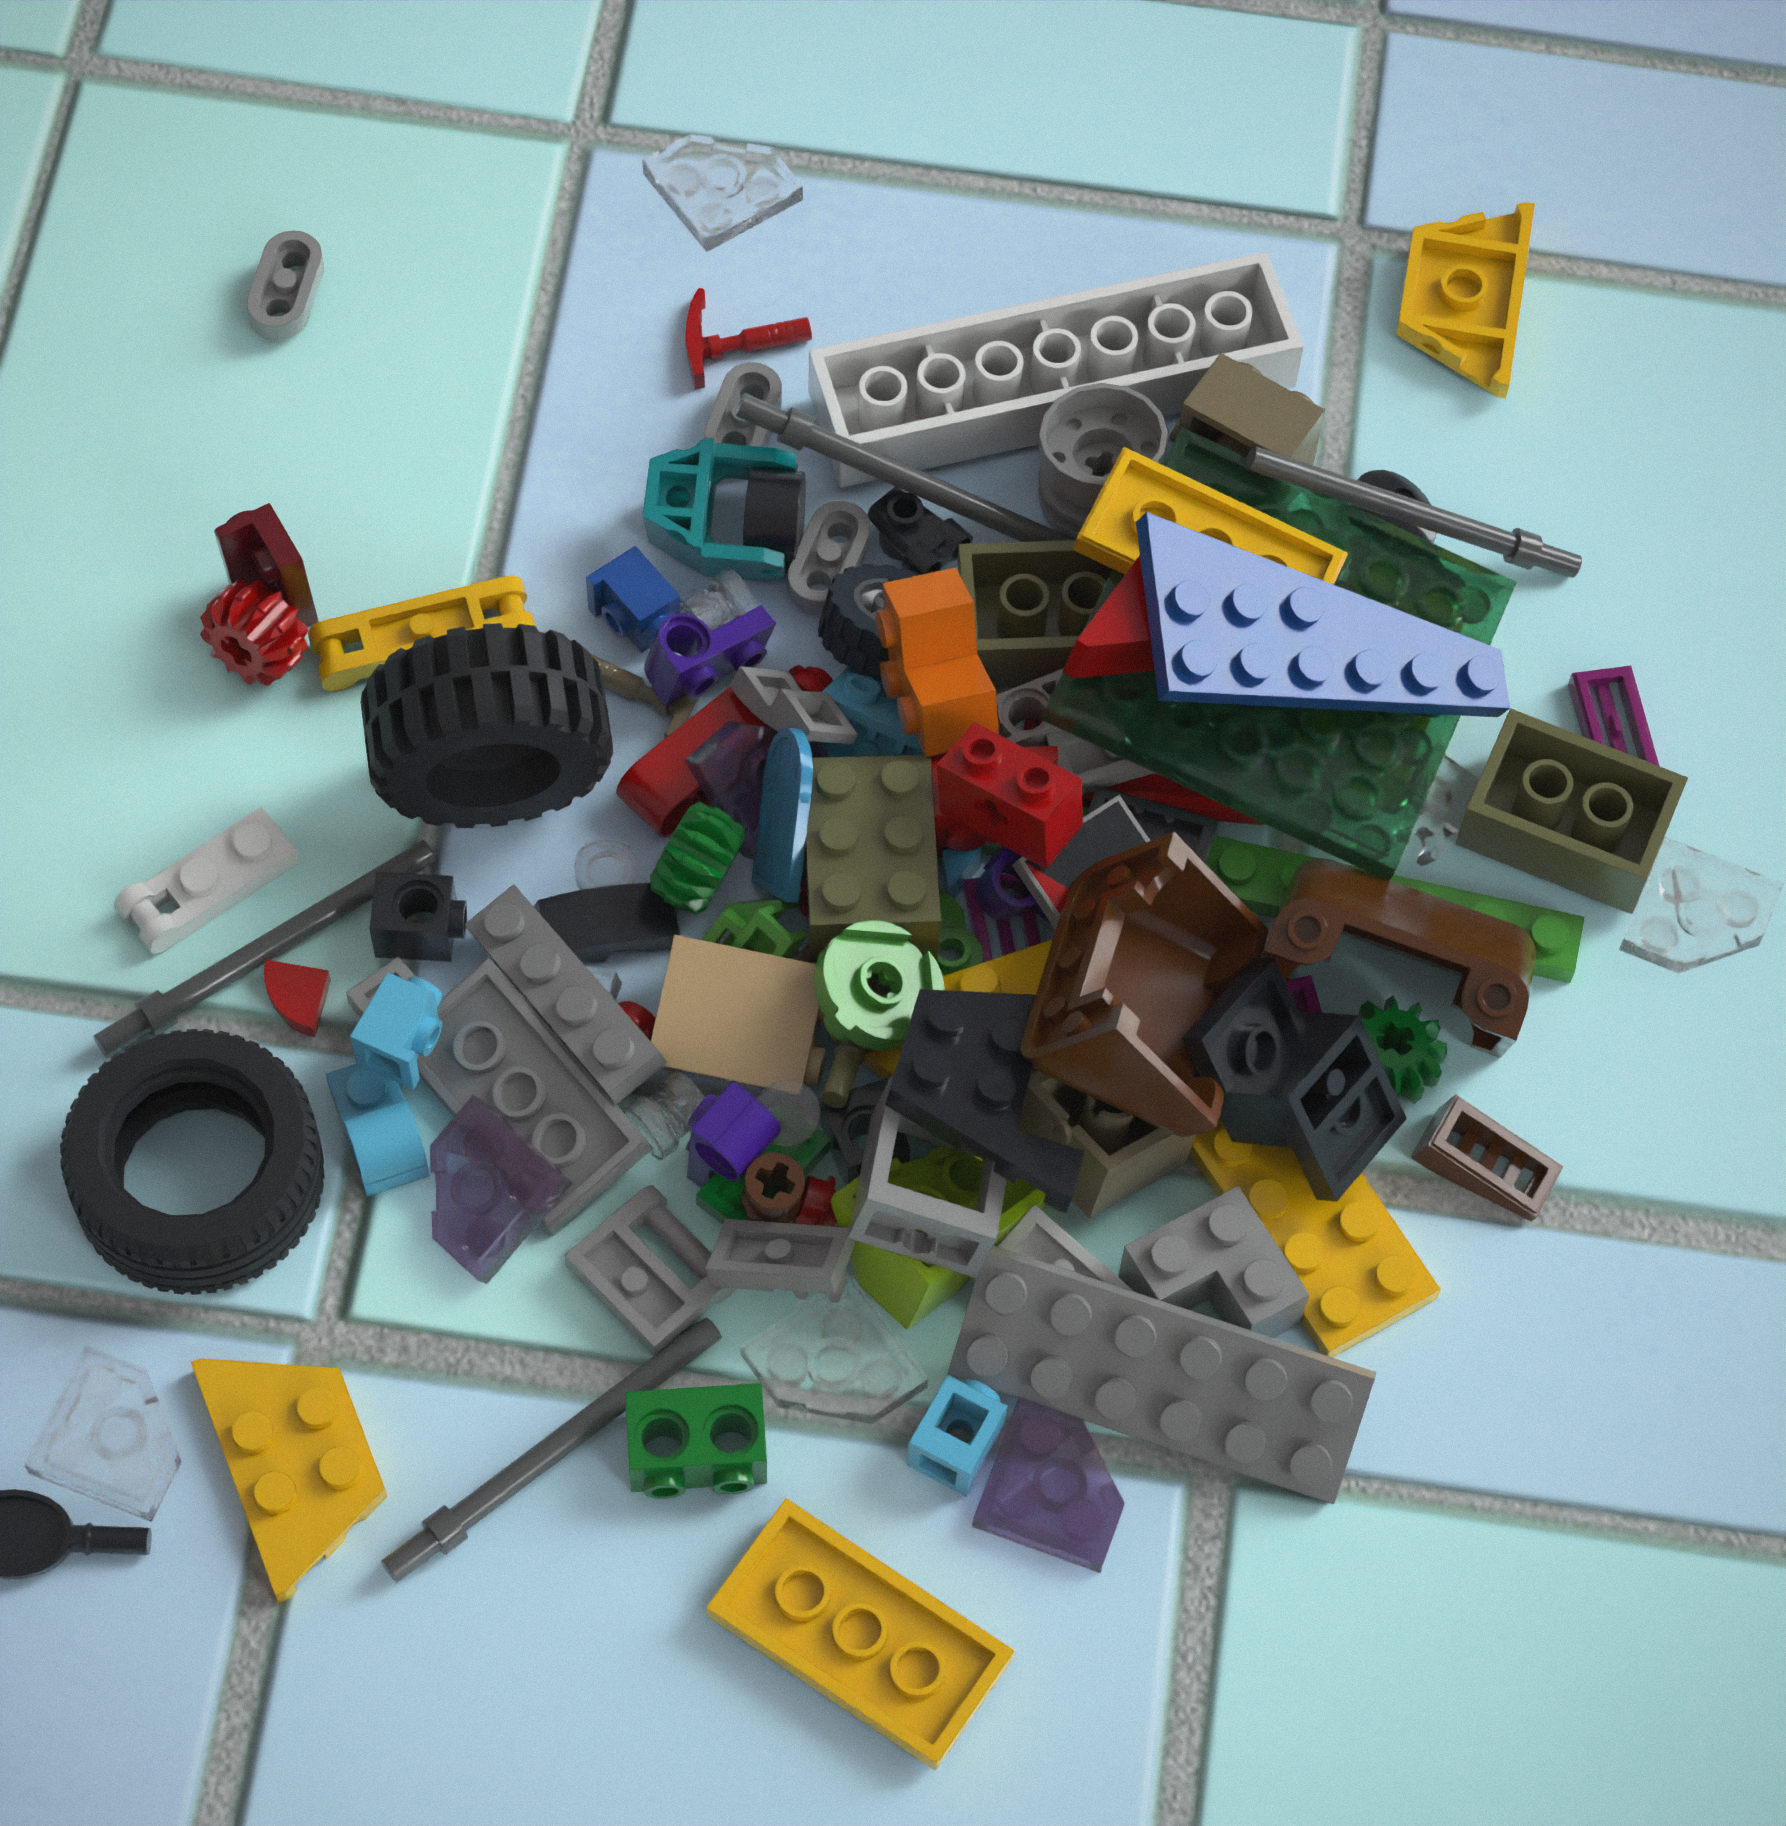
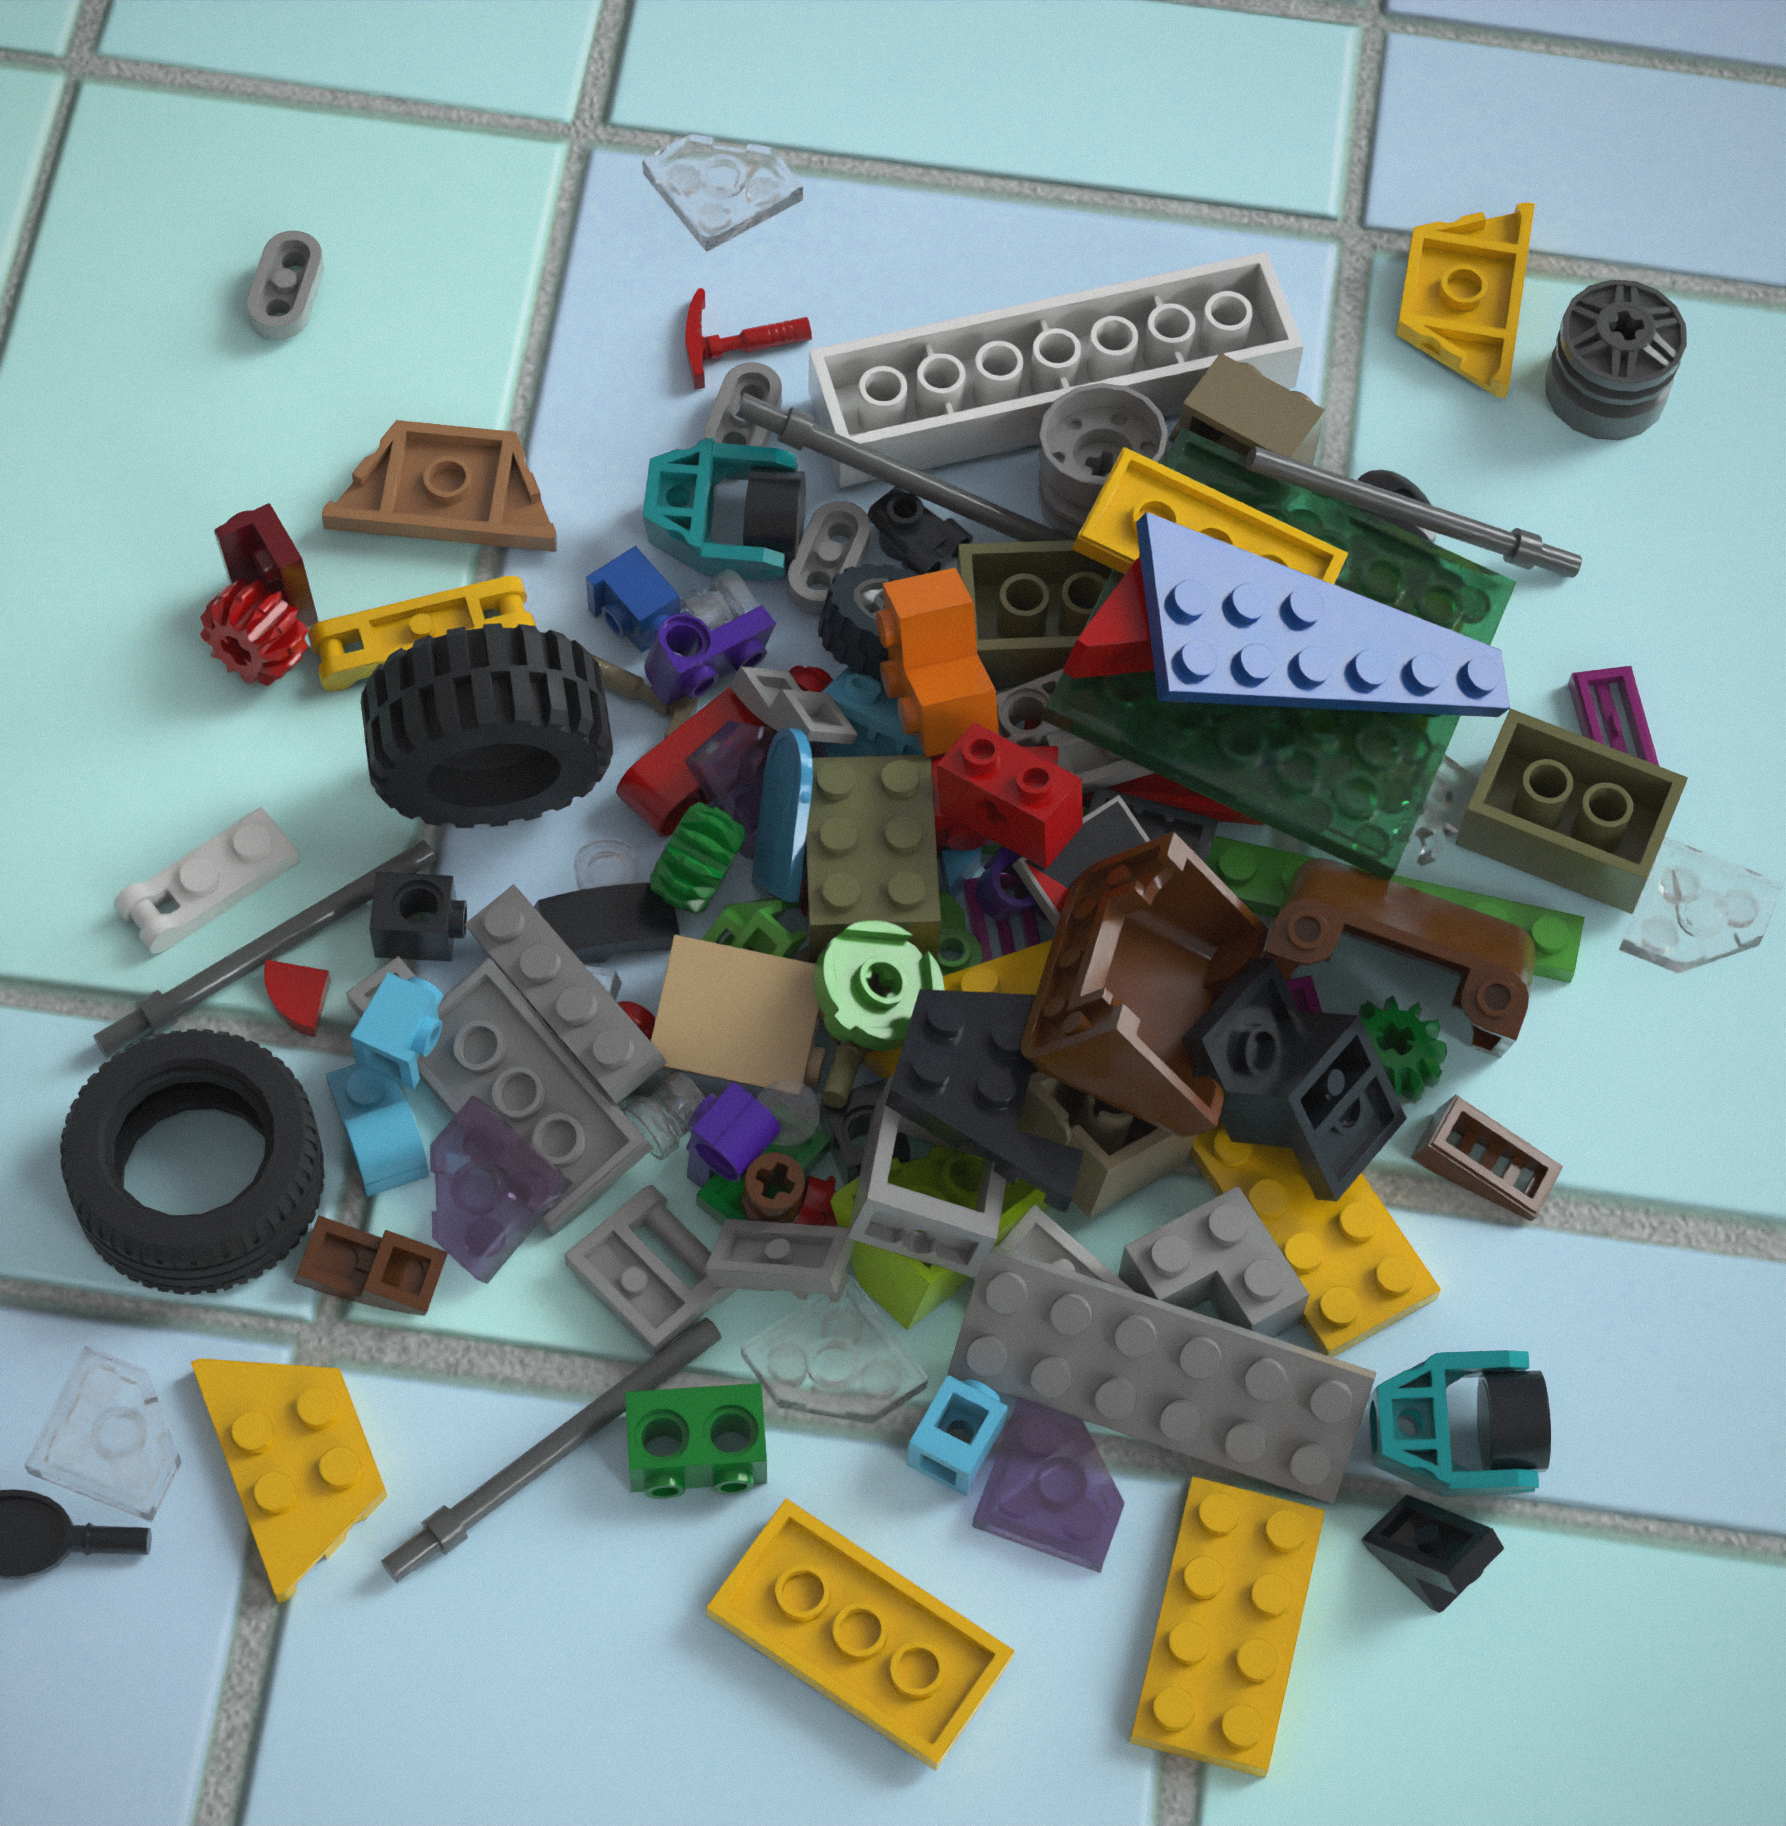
(370, 1269): none -> reddish brown slope
(446, 488): none -> medium nougat wing
(1228, 1627): none -> yellow plate
(1432, 1549): none -> black slope
(1510, 1424): none -> teal piece
(1615, 359): none -> dark grey wheel

